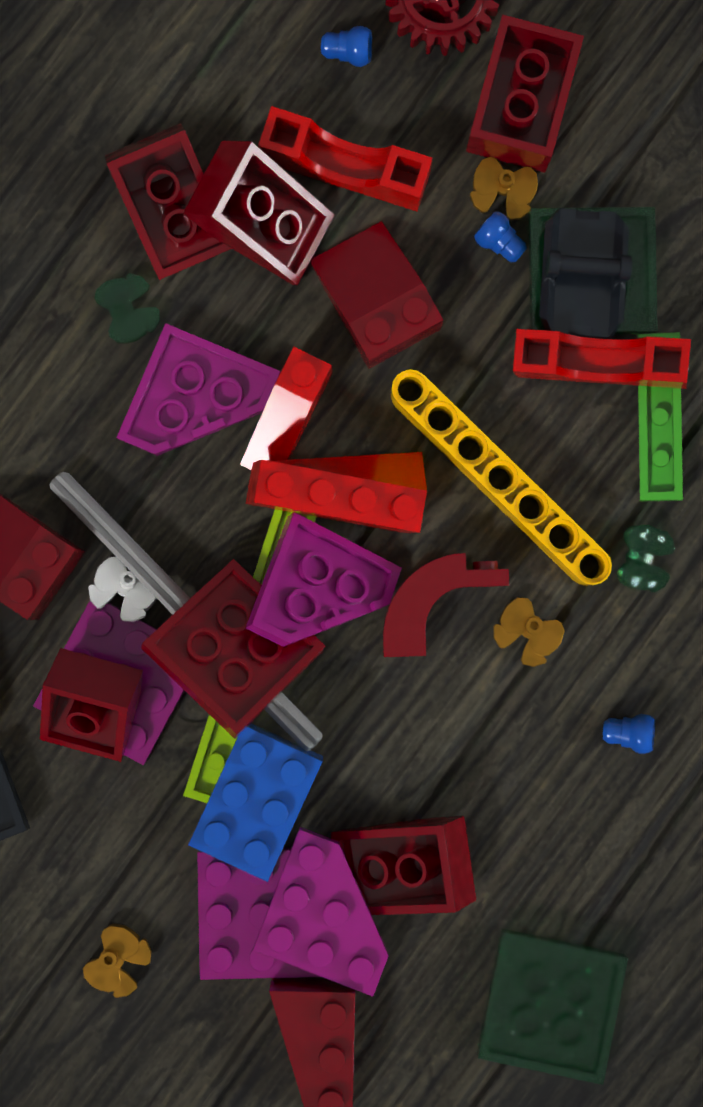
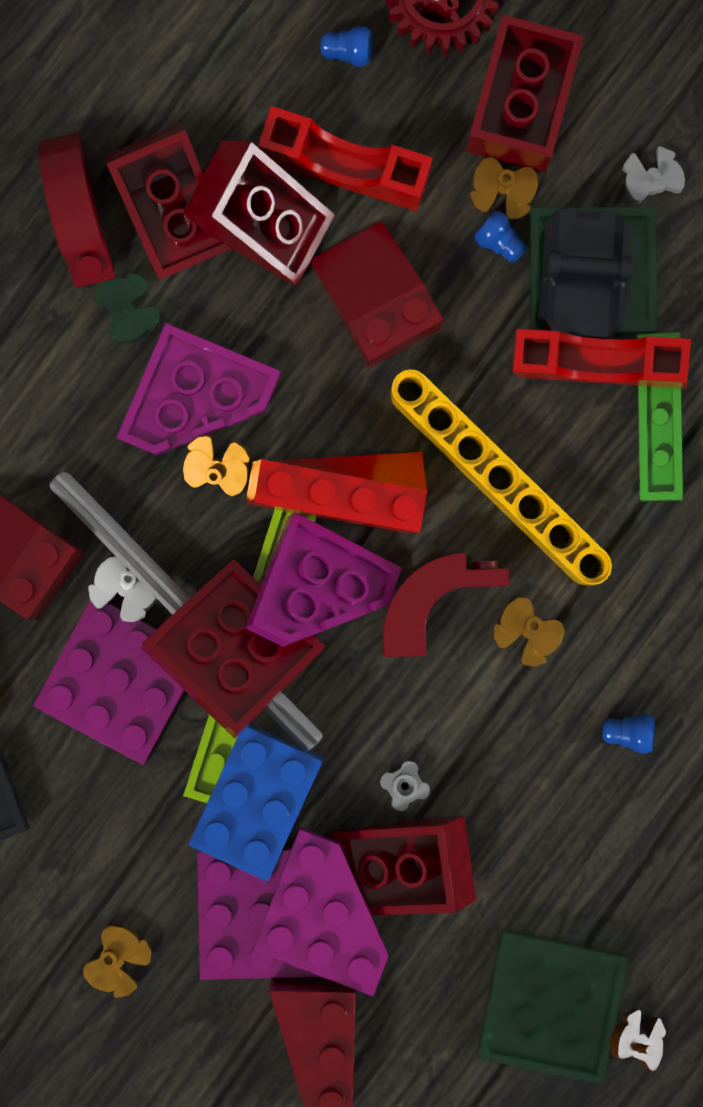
(73, 209): none -> dark red arch
(89, 704): dark red slope -> none
(202, 467): none -> piece
(288, 408): red slope -> none
(393, 781): none -> light grey plate
(629, 1042): none -> piece
(637, 570): clear green piece -> none
(666, 176): none -> light grey piece

